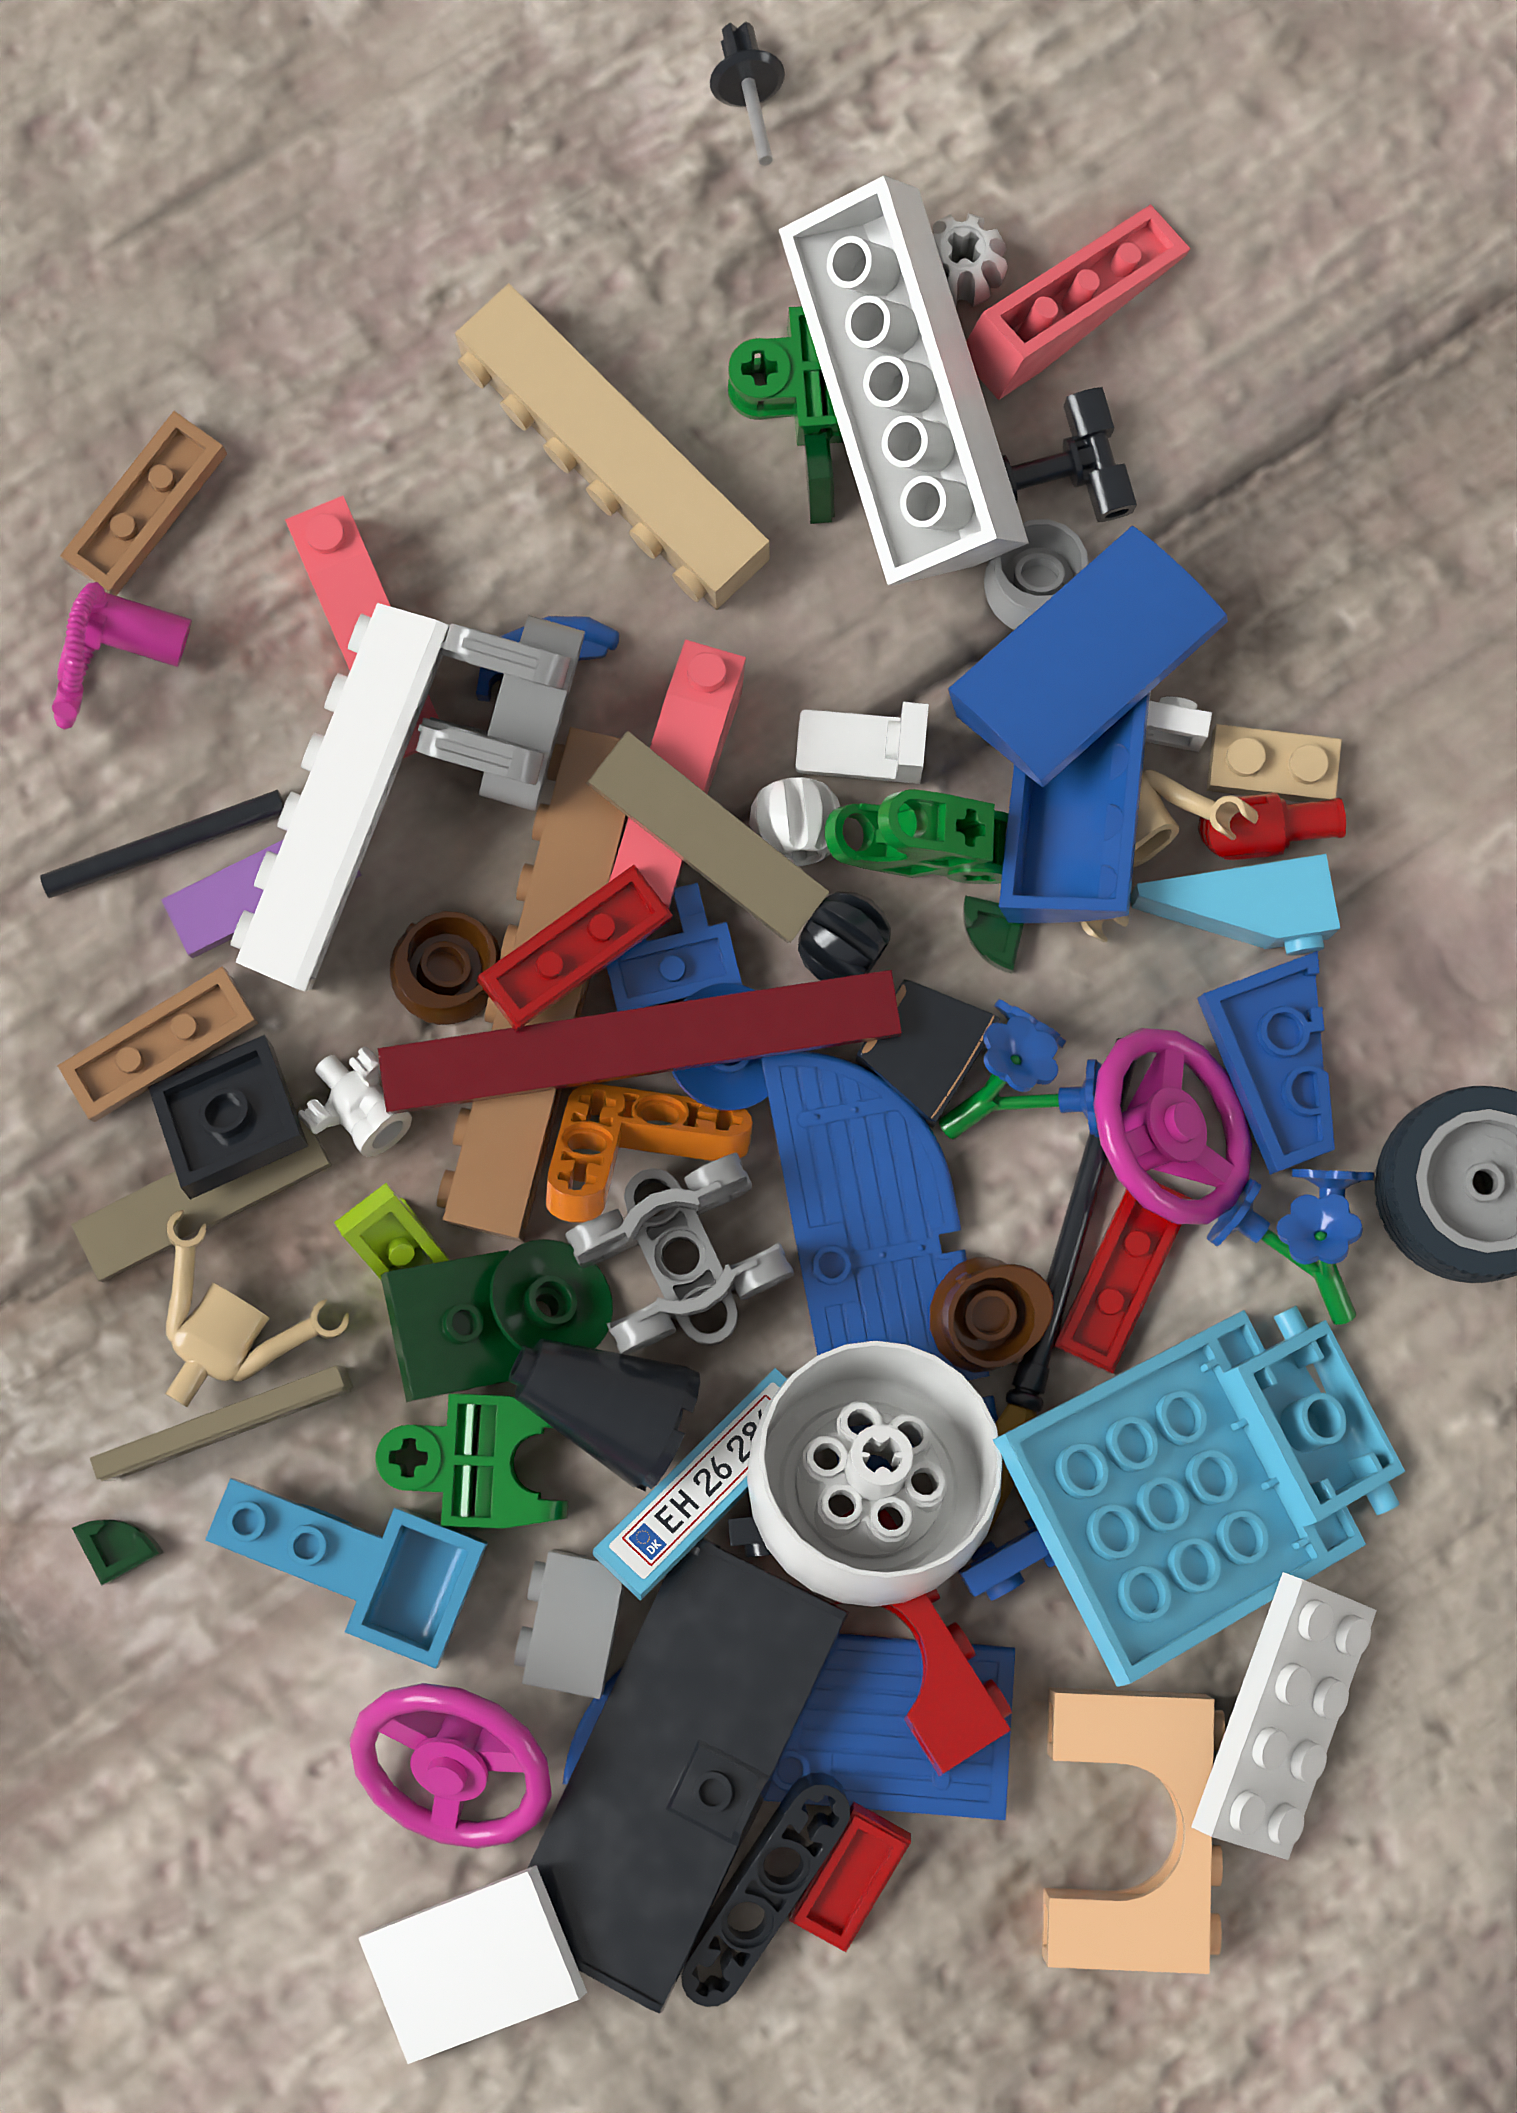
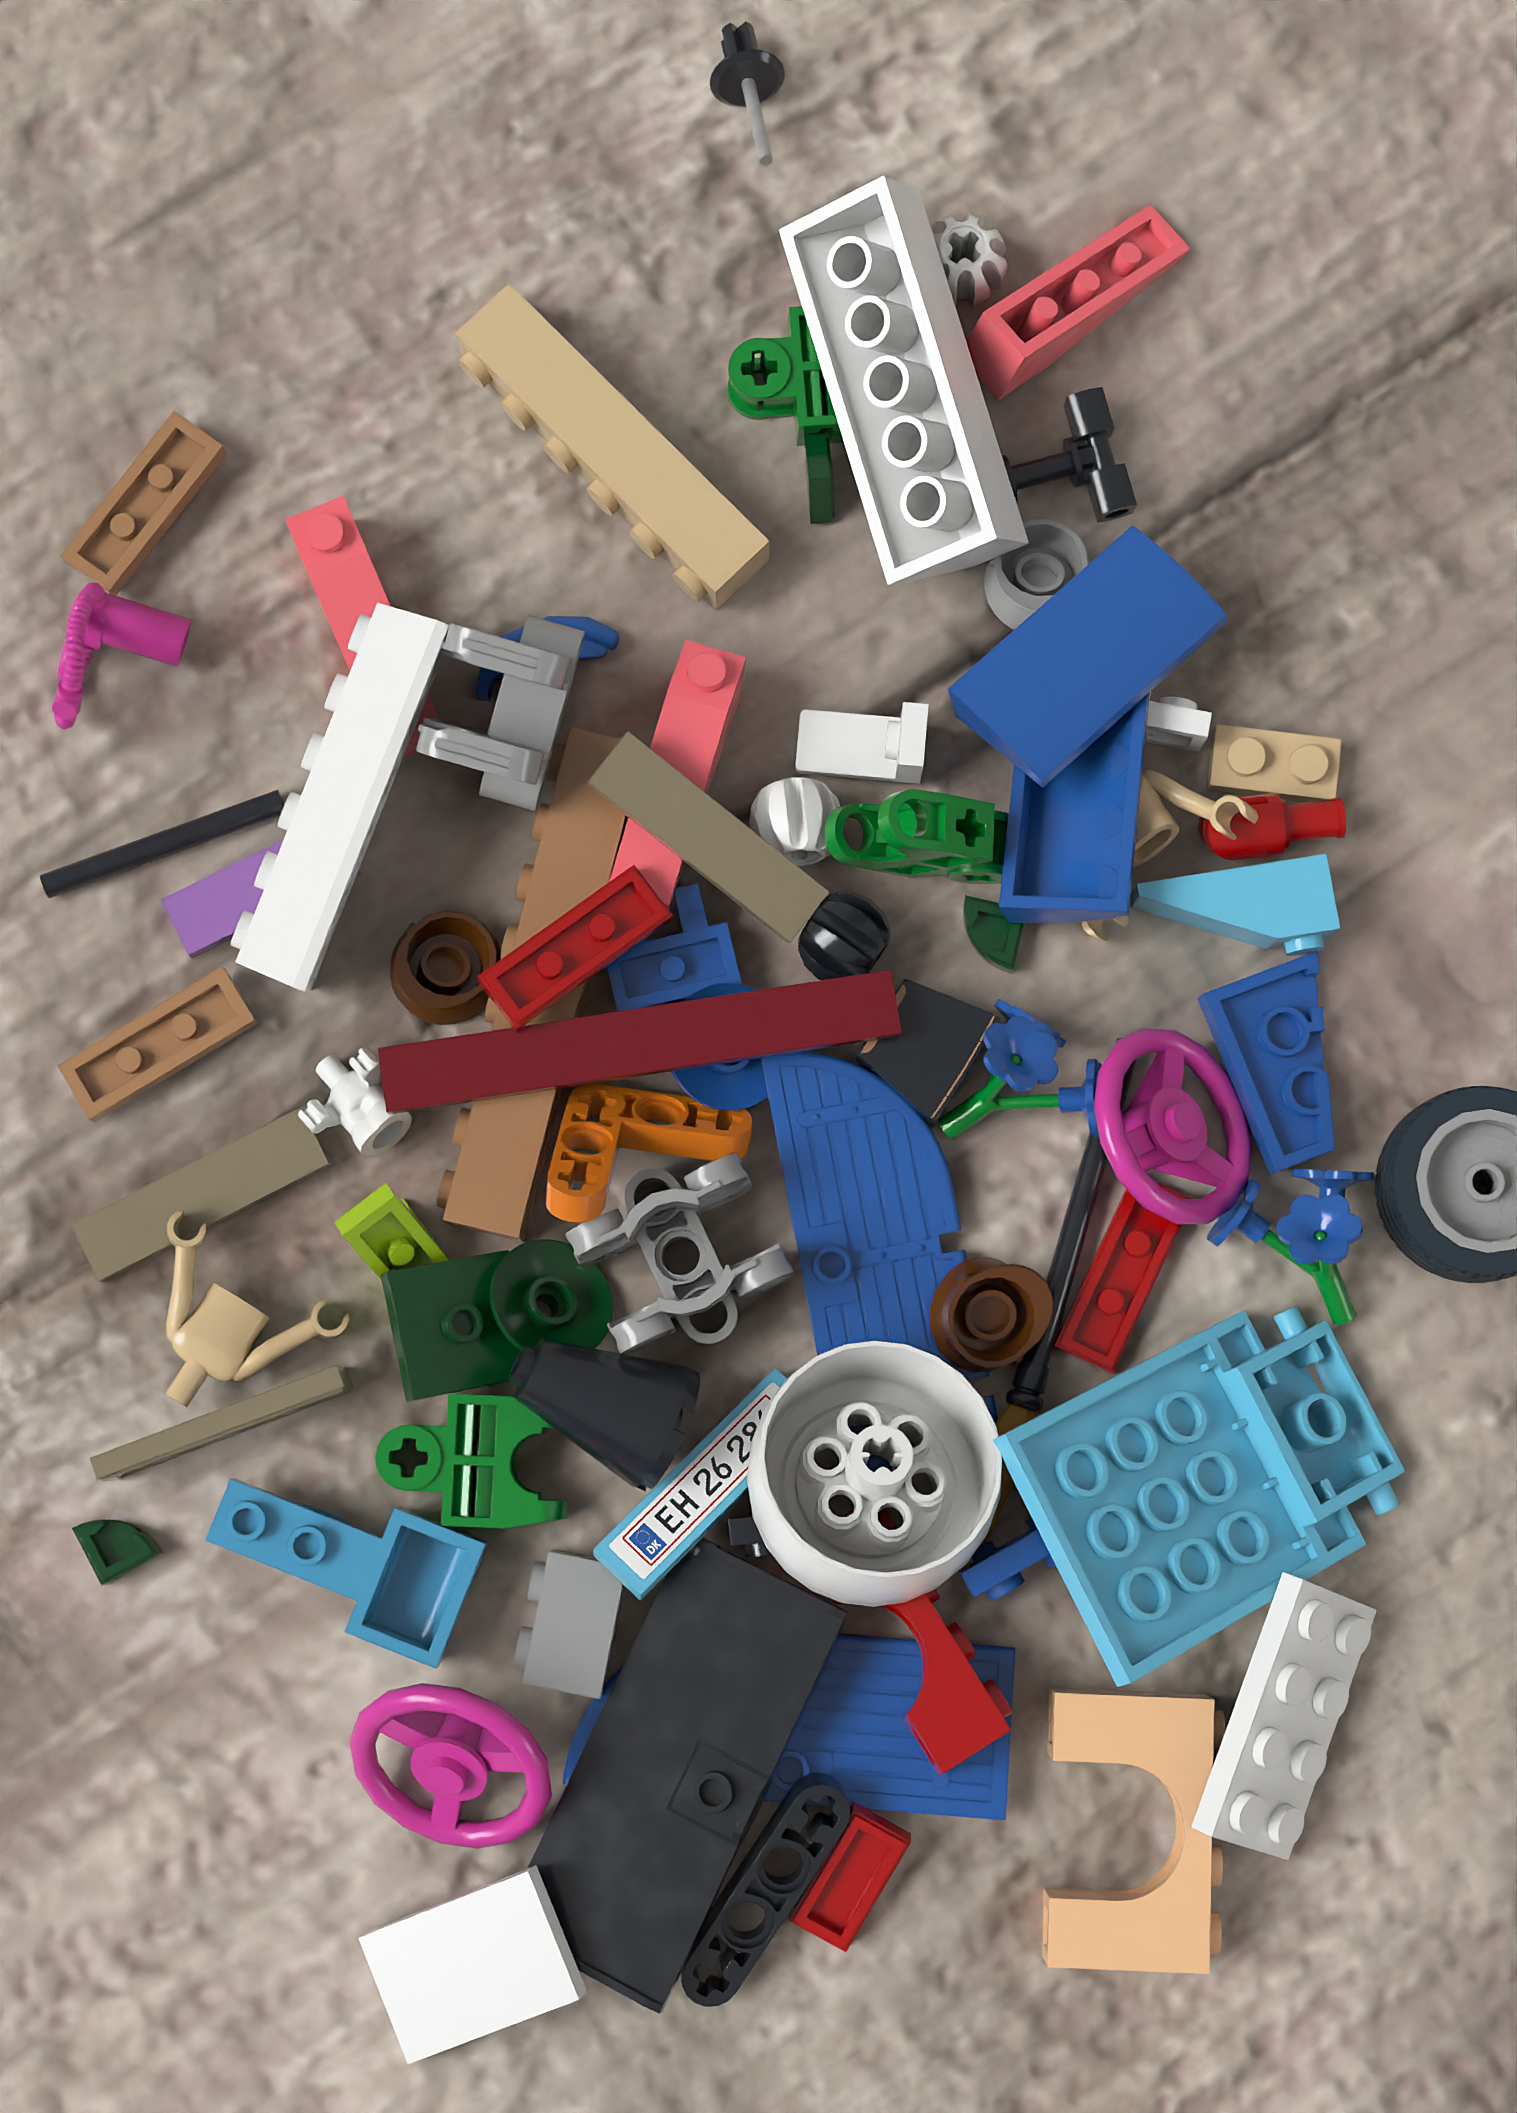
(227, 1117): black plate -> none

